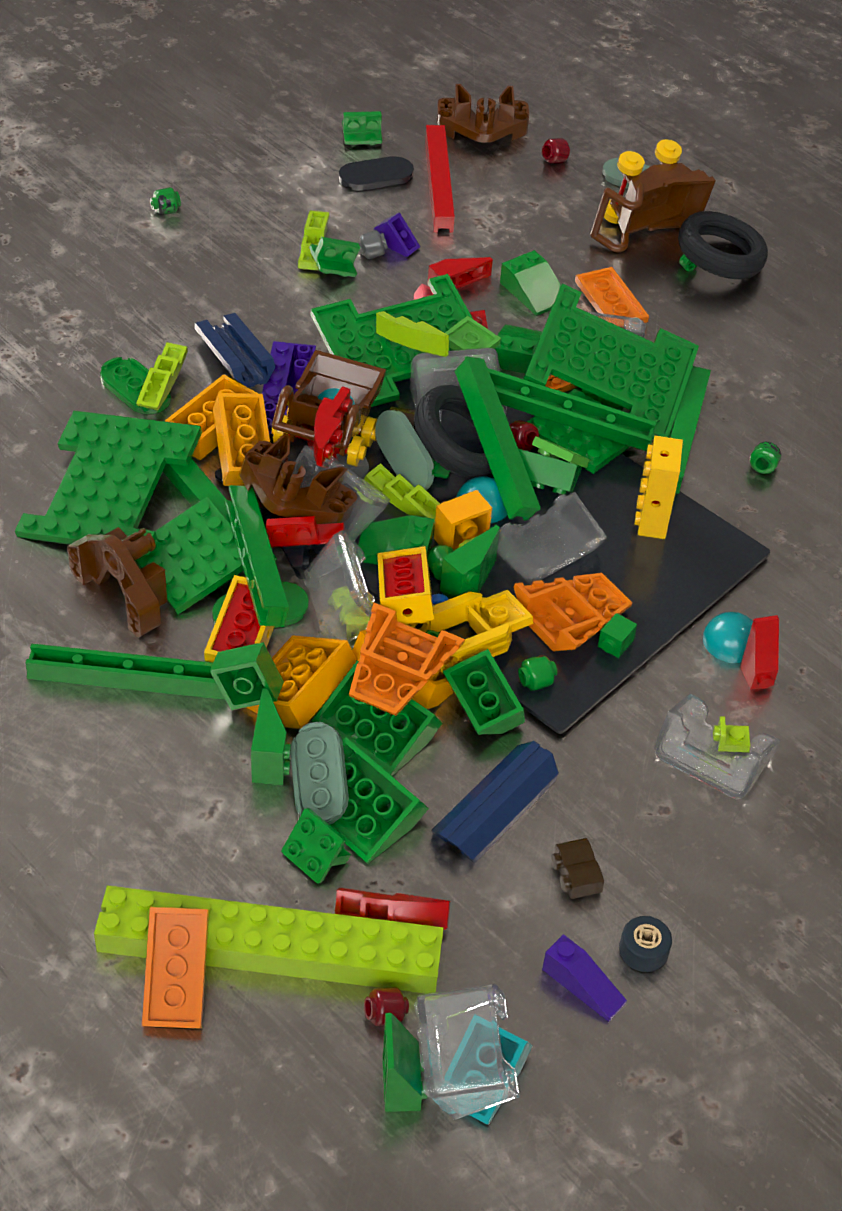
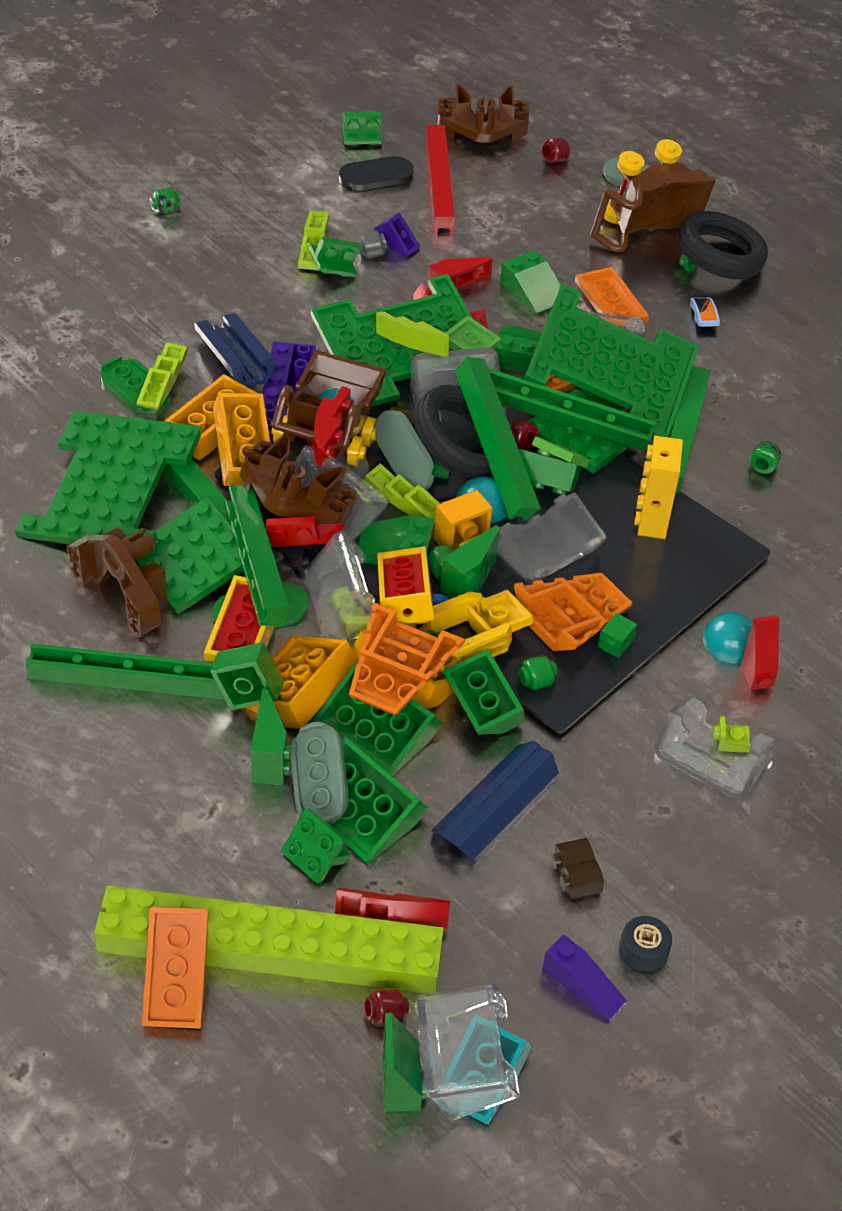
(705, 312): none -> slope

